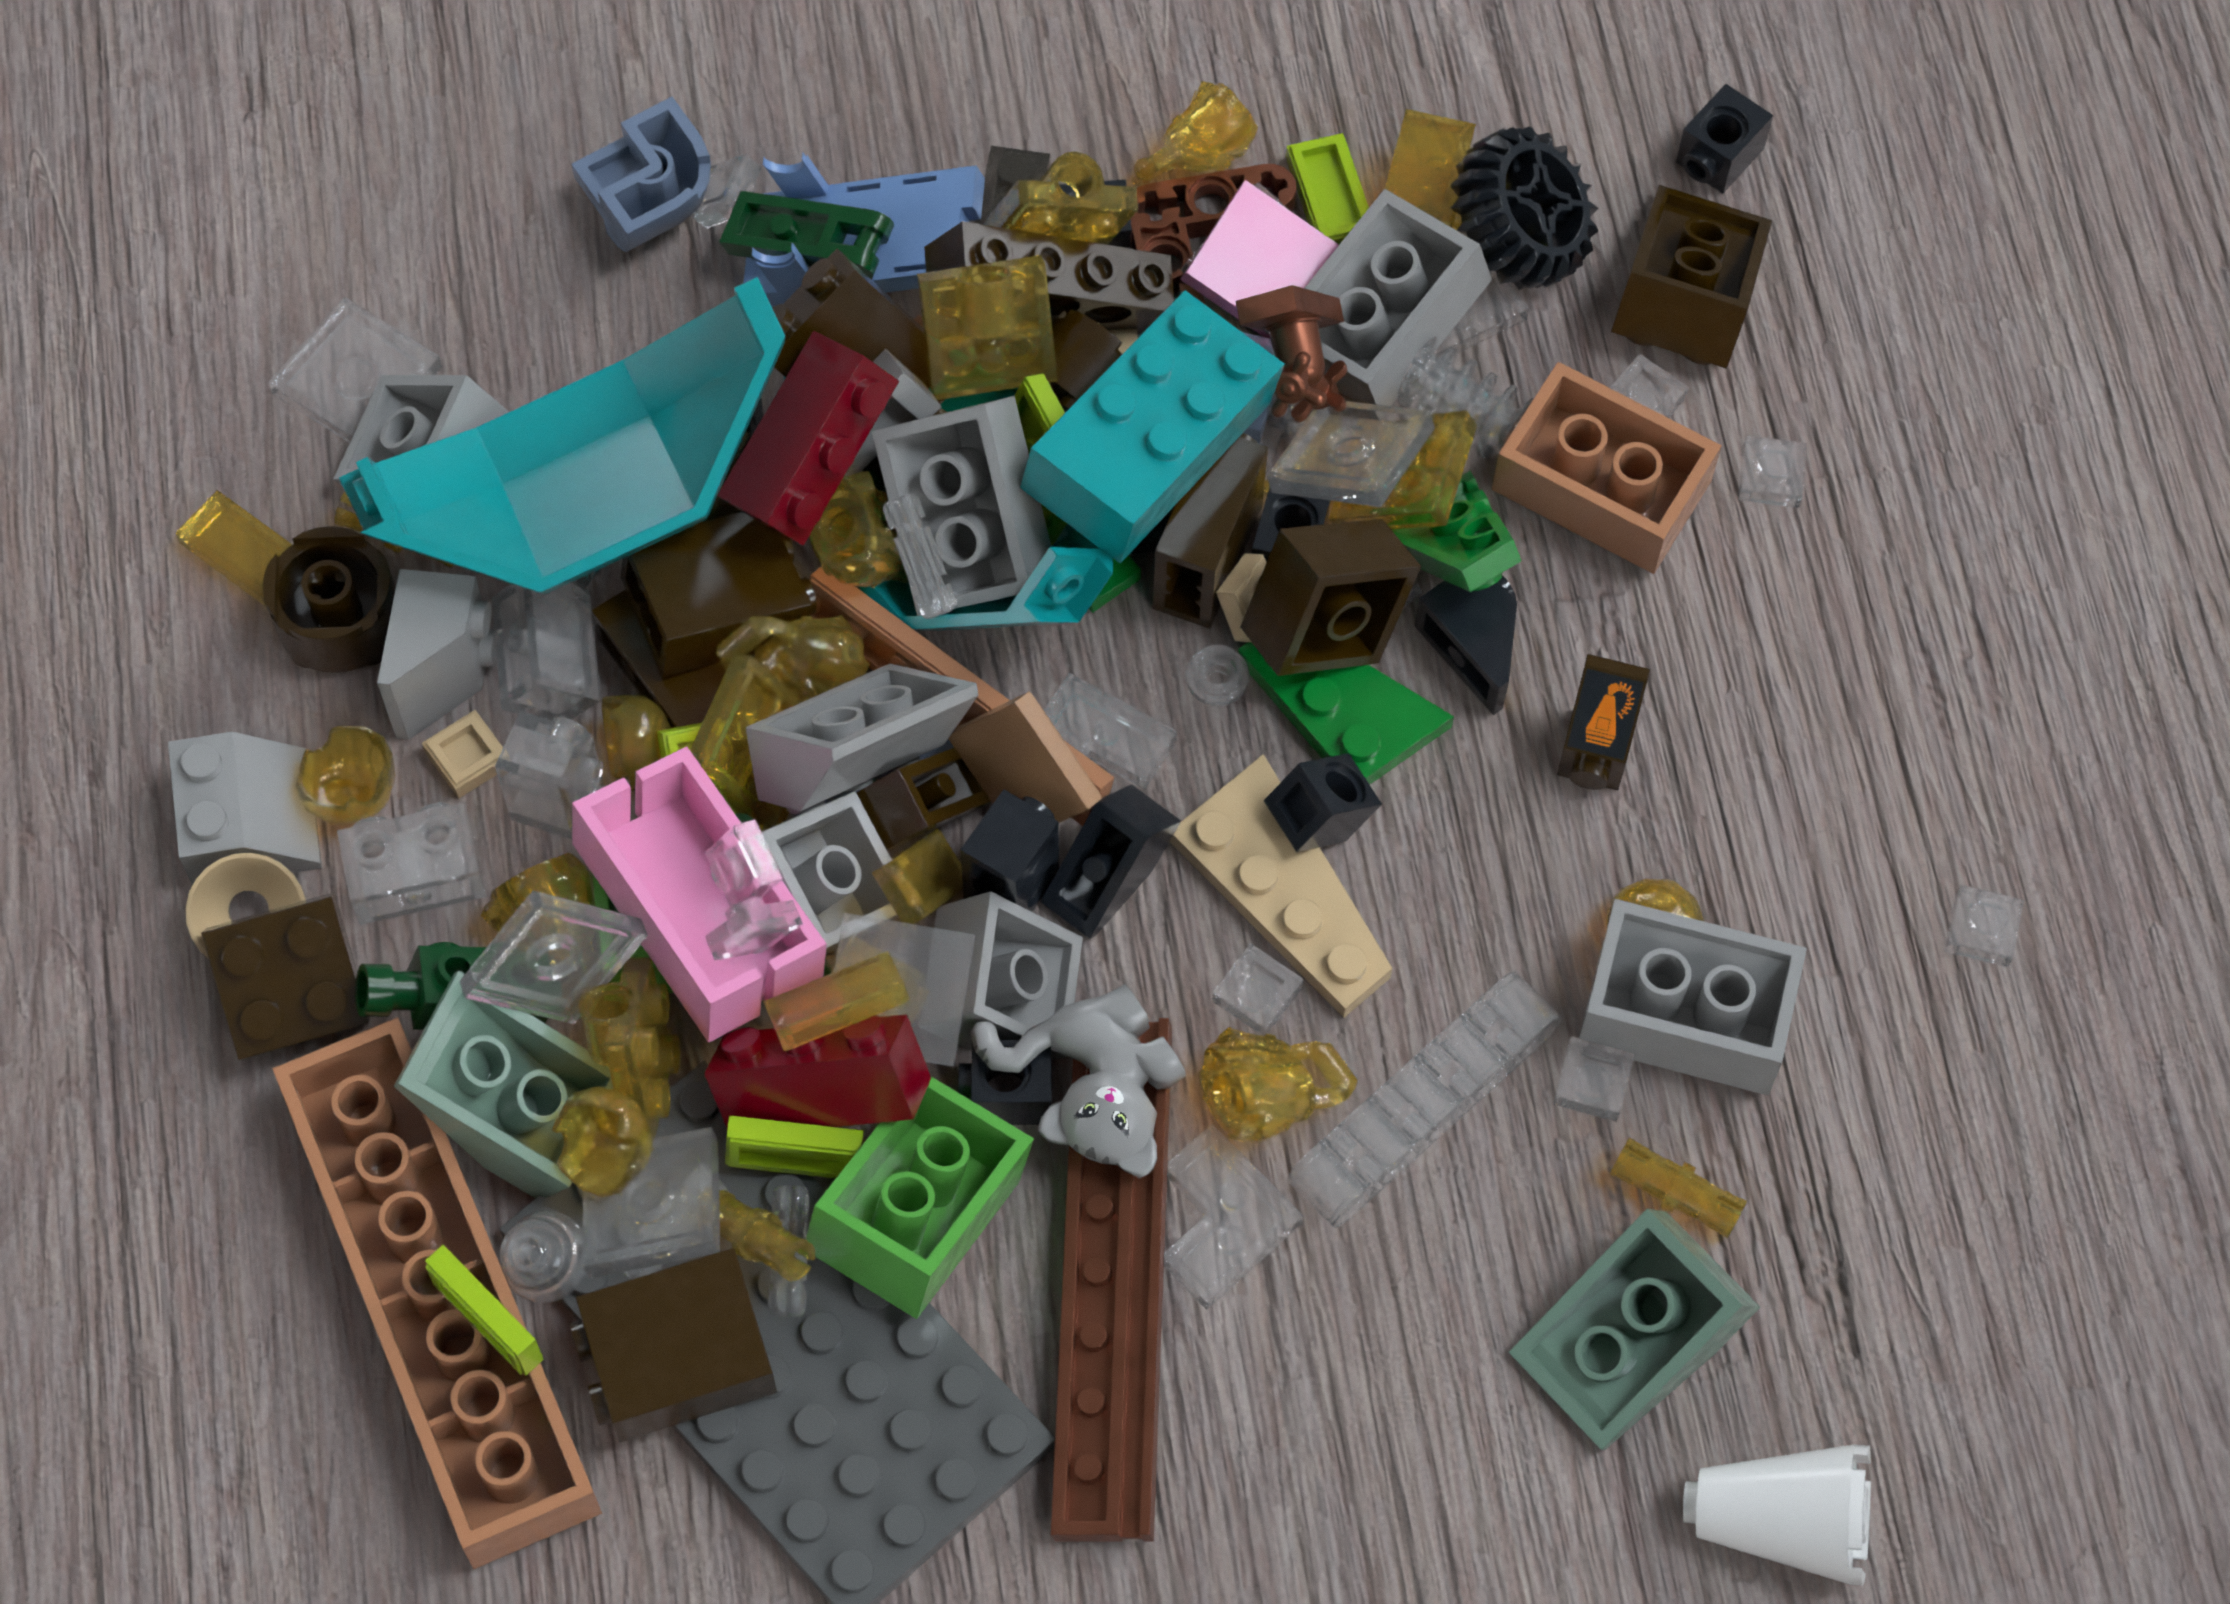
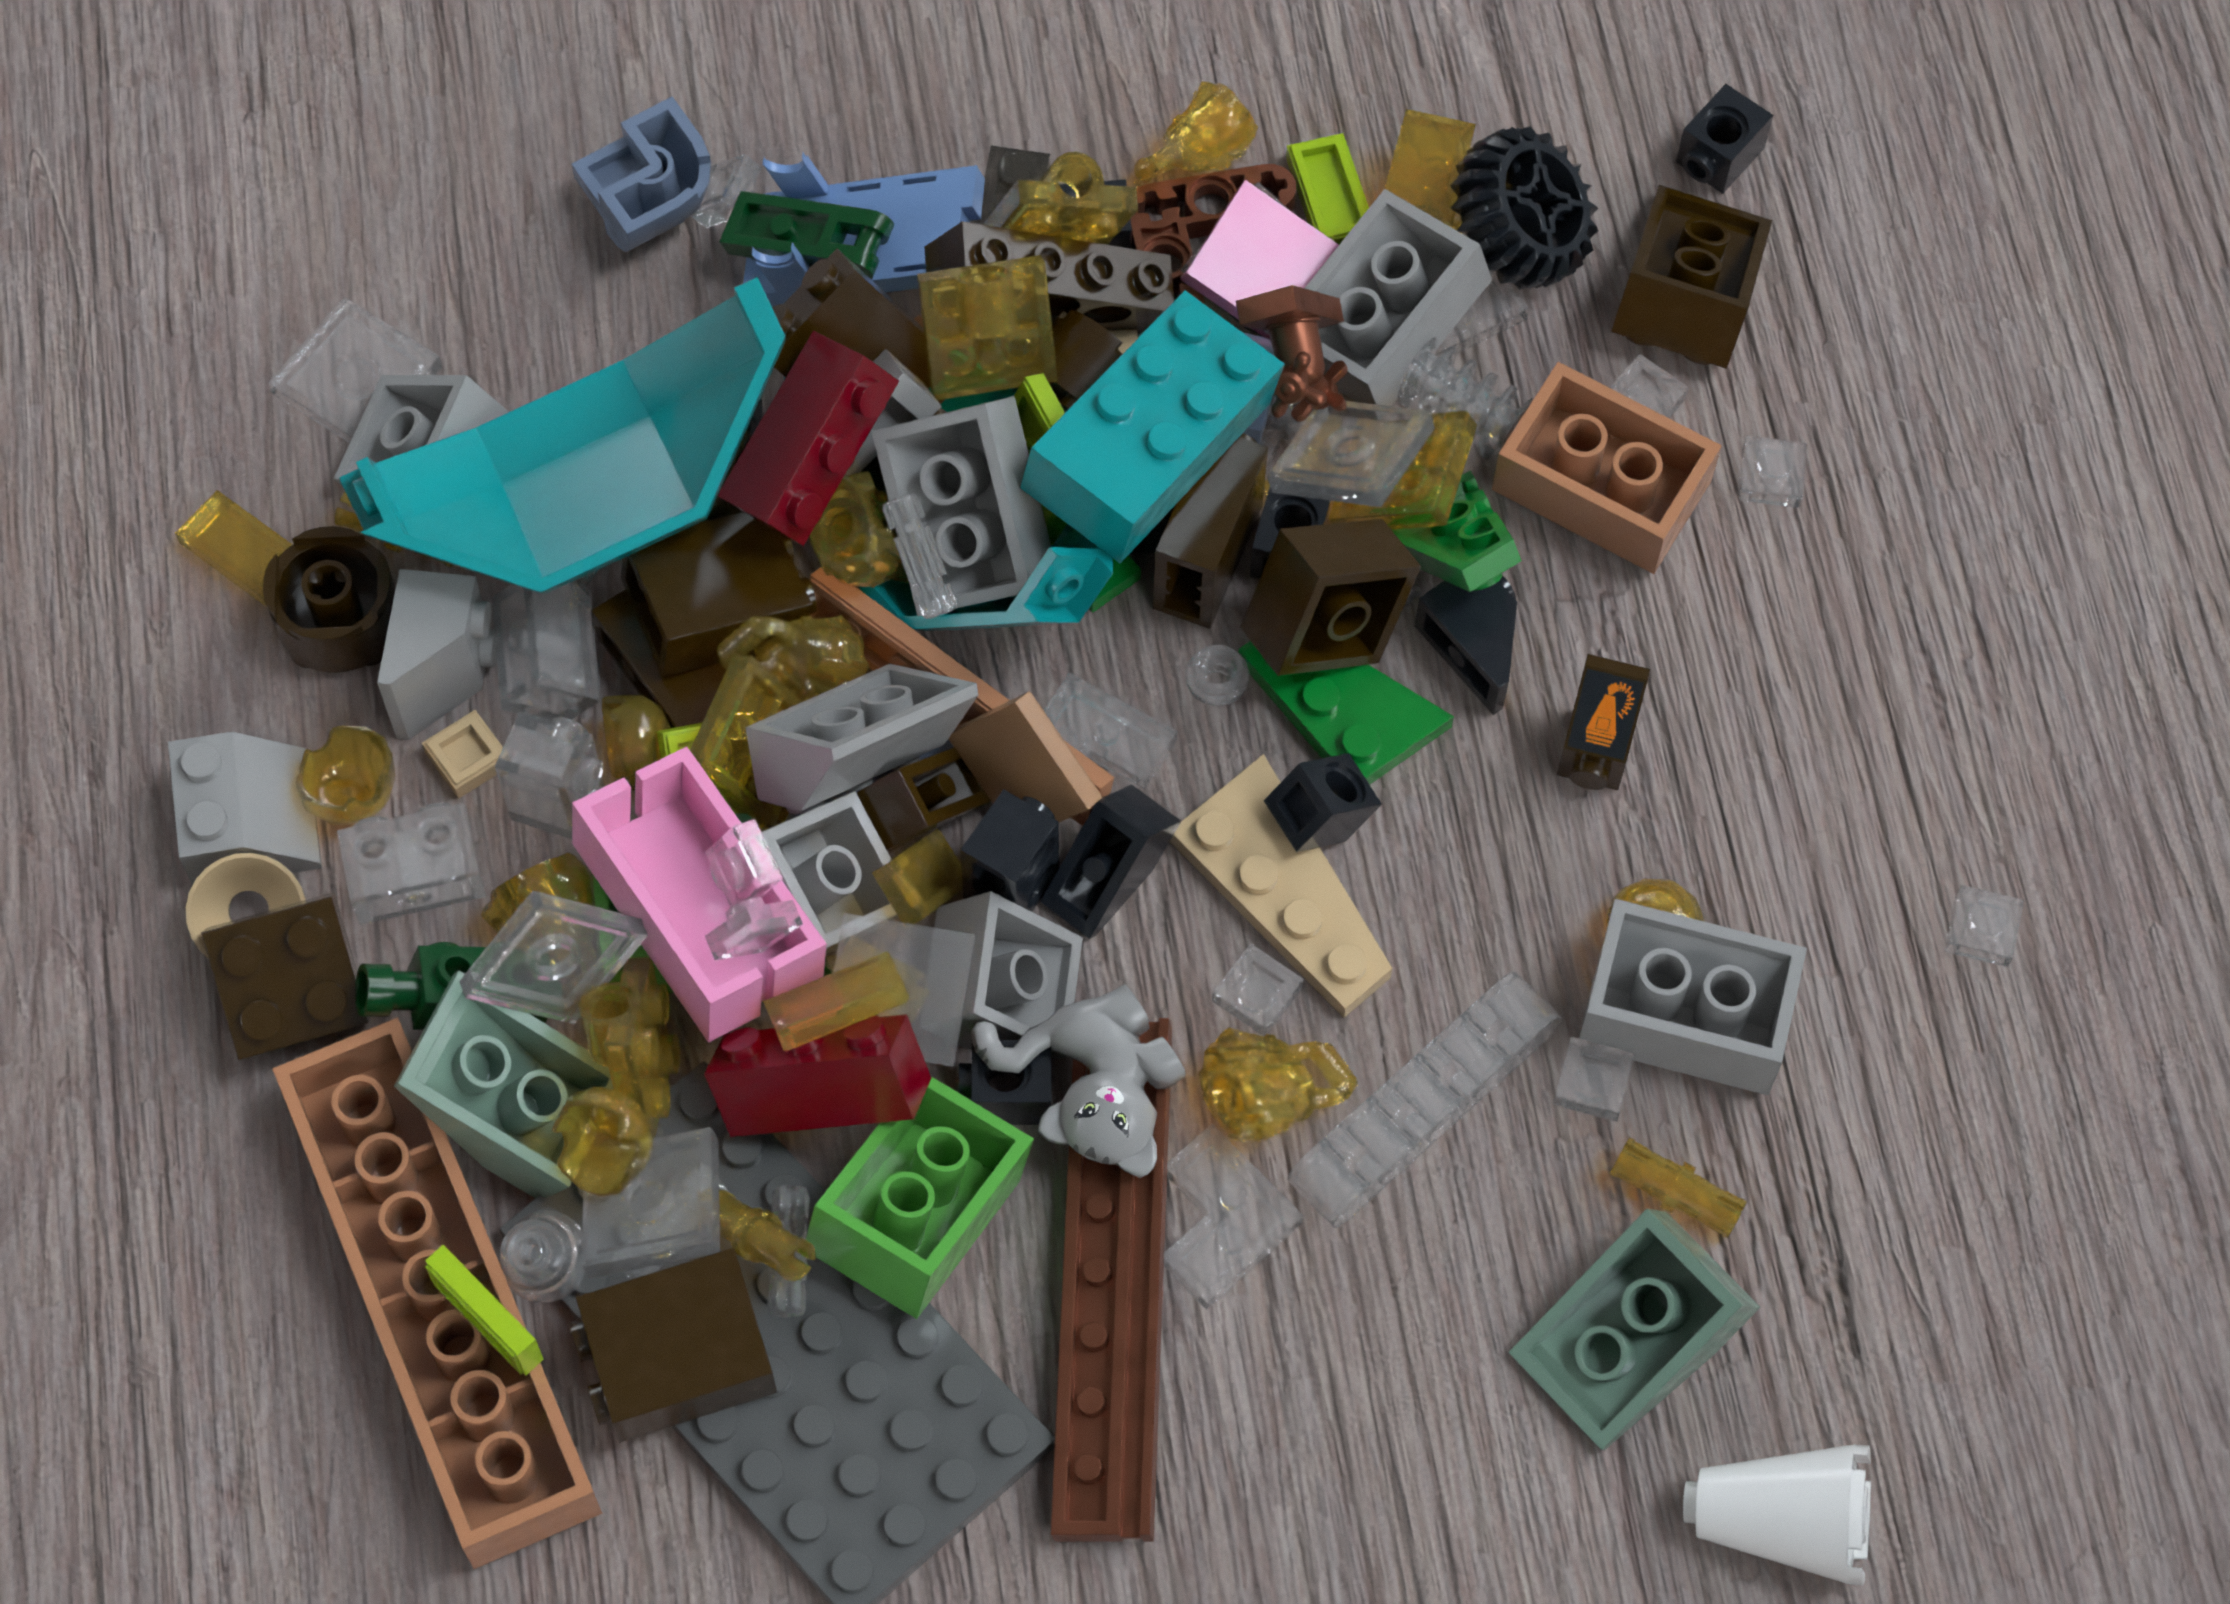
(790, 1146): lime tile -> none
(1238, 591): tan tile -> none

